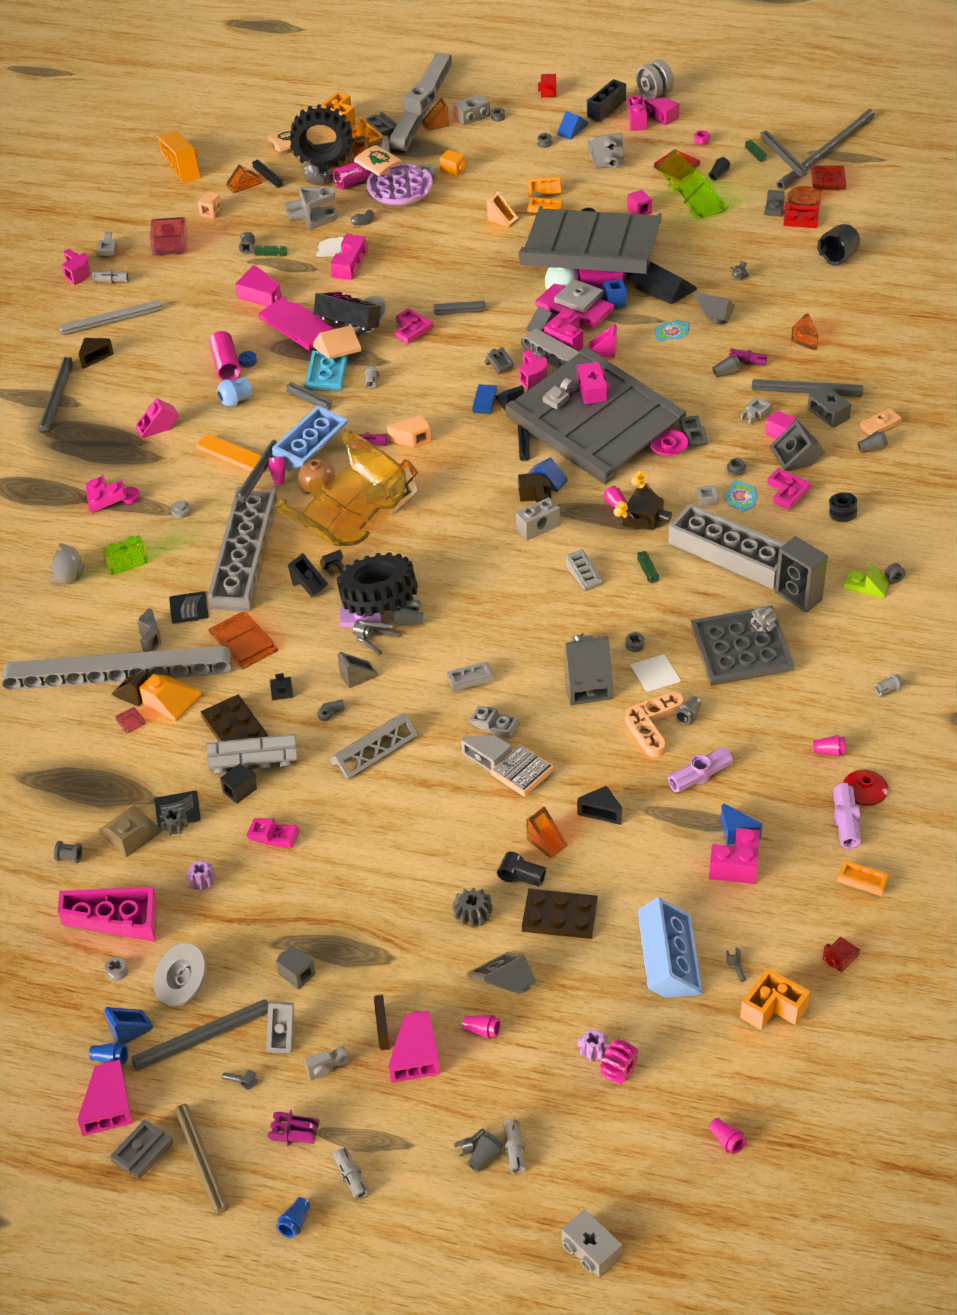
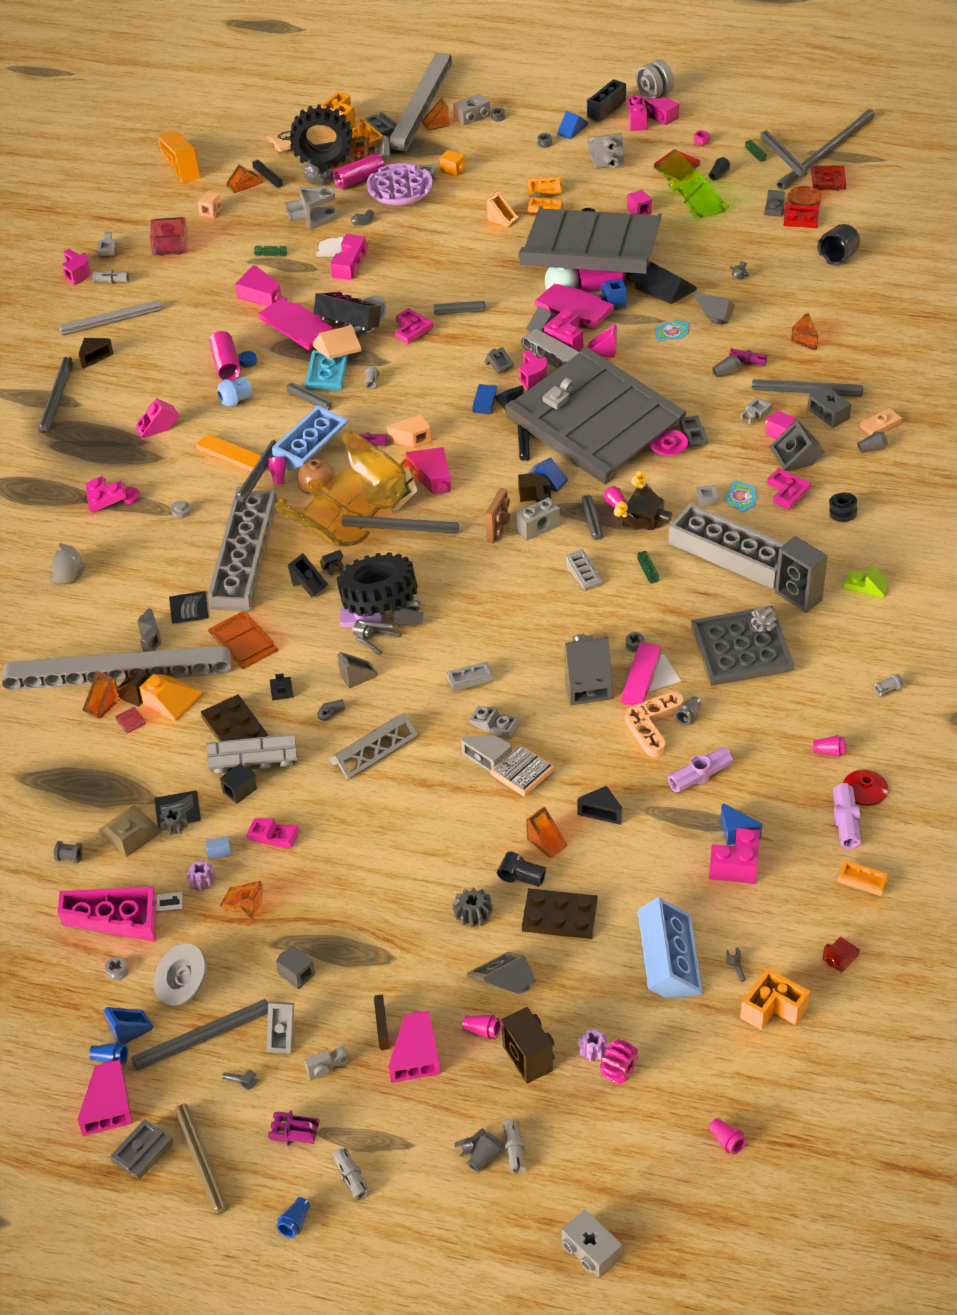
(101, 696): none -> clear orange slope
(125, 554): clear neon green brick -> none
(169, 901): none -> white sticker
(218, 847): none -> light blue slope
(244, 896): none -> clear orange slope
(247, 242): dark grey bush -> none
(377, 160): light nougat slope -> none
(400, 524): none -> dark grey axle
(419, 98): light grey brick -> none
(431, 469): none -> dark pink slope
(497, 515): none -> medium nougat tile
(528, 1044): none -> dark brown brick
(548, 86): red brick -> none
(578, 296): light grey plate -> none
(592, 382): dark pink brick -> none
(592, 517): none -> dark grey axle
(641, 673): none -> dark pink slope
(736, 467): dark grey plate -> none
(895, 573): dark grey bush -> none

